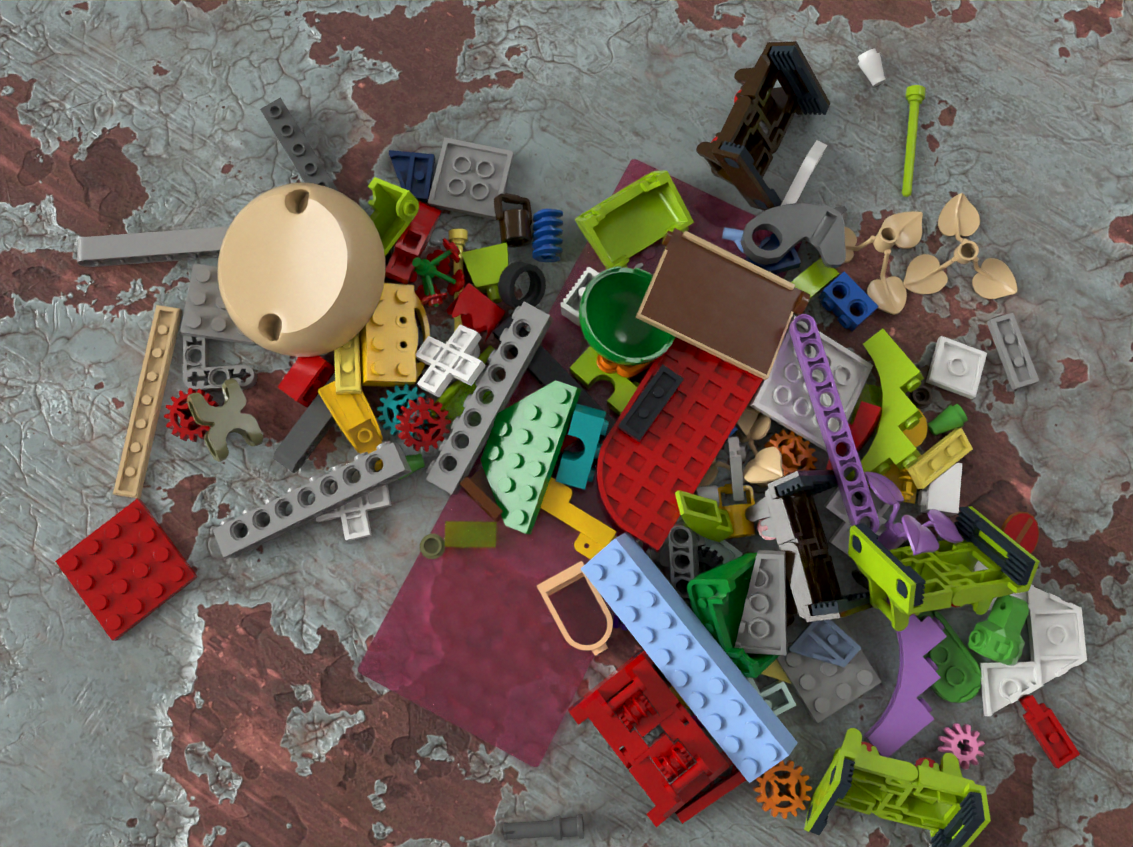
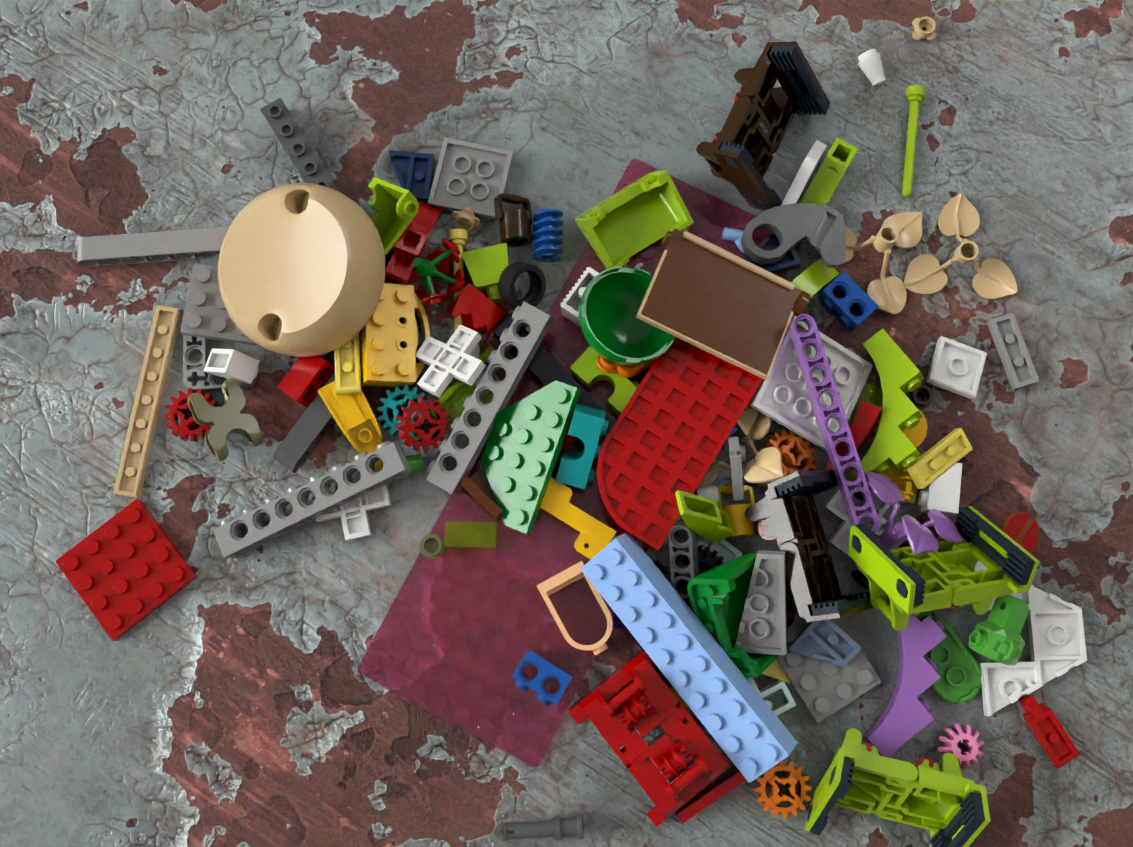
(232, 364): none -> white slope
(465, 219): none -> tan plate
(545, 671): none -> blue brick
(650, 403): black plate -> none
(830, 173): none -> lime slope
(926, 23): none -> tan plate
(947, 420): bright green cone -> none

